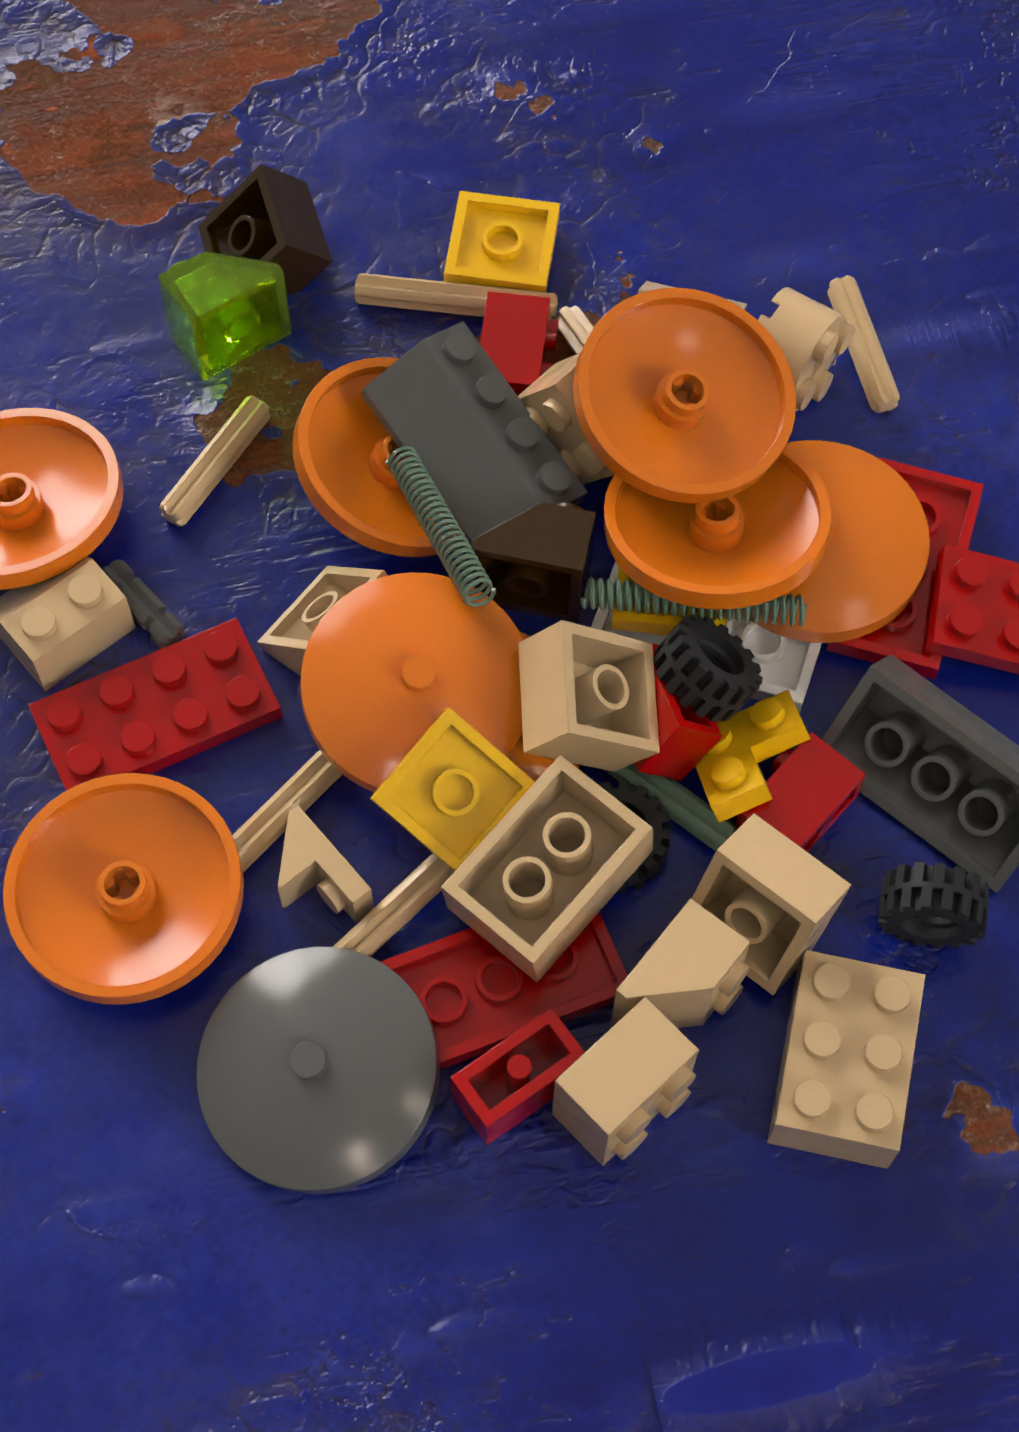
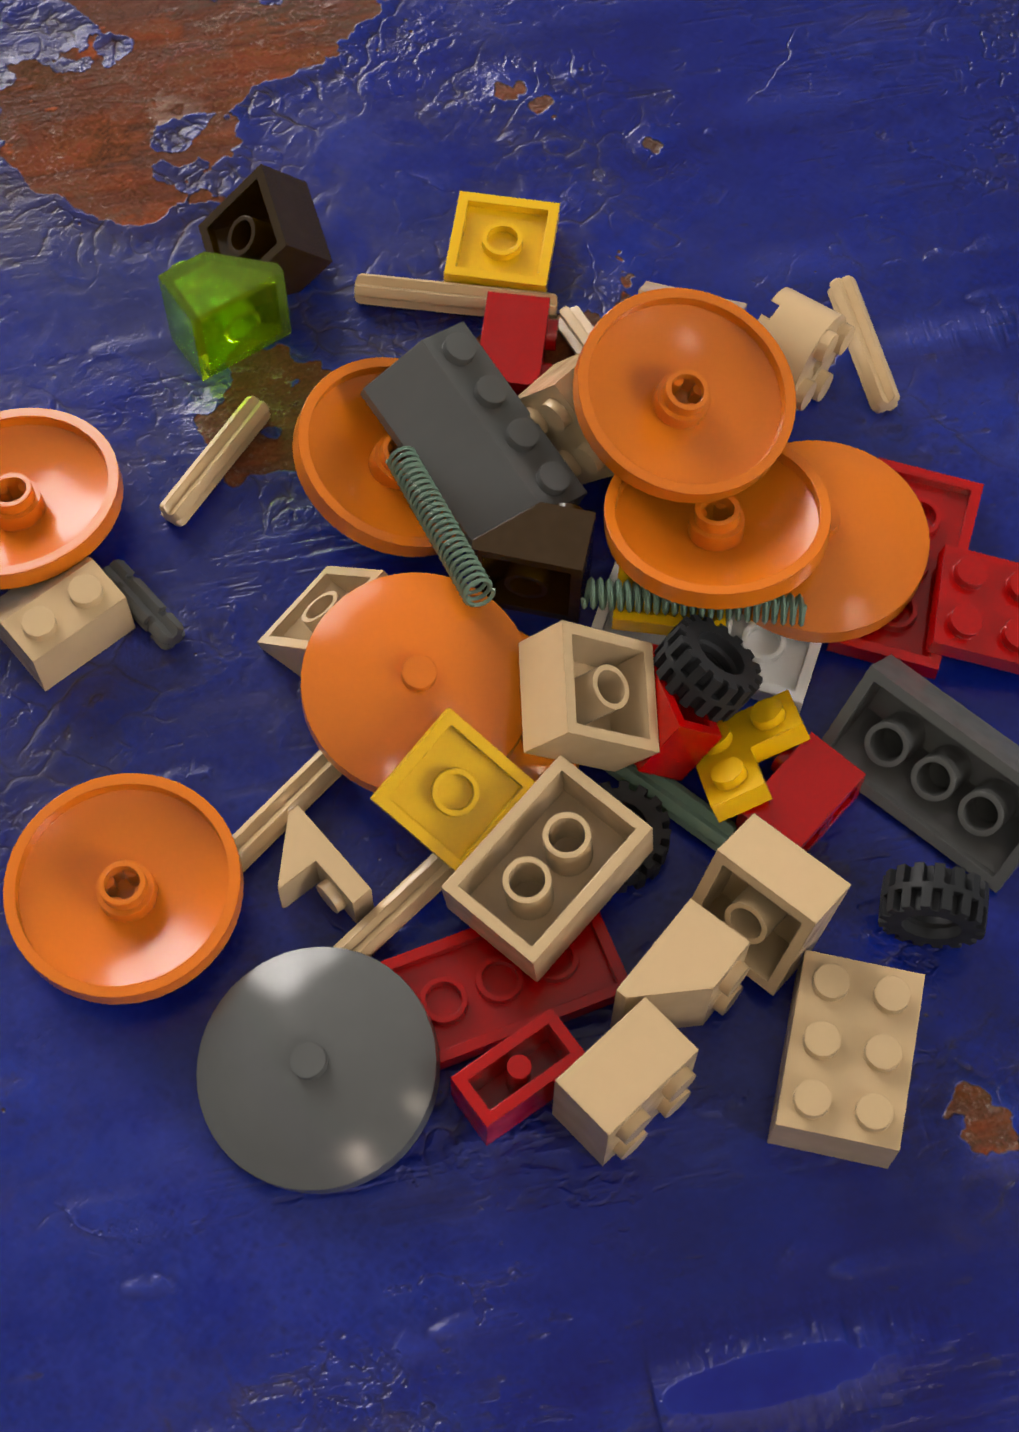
(157, 708): red plate -> none

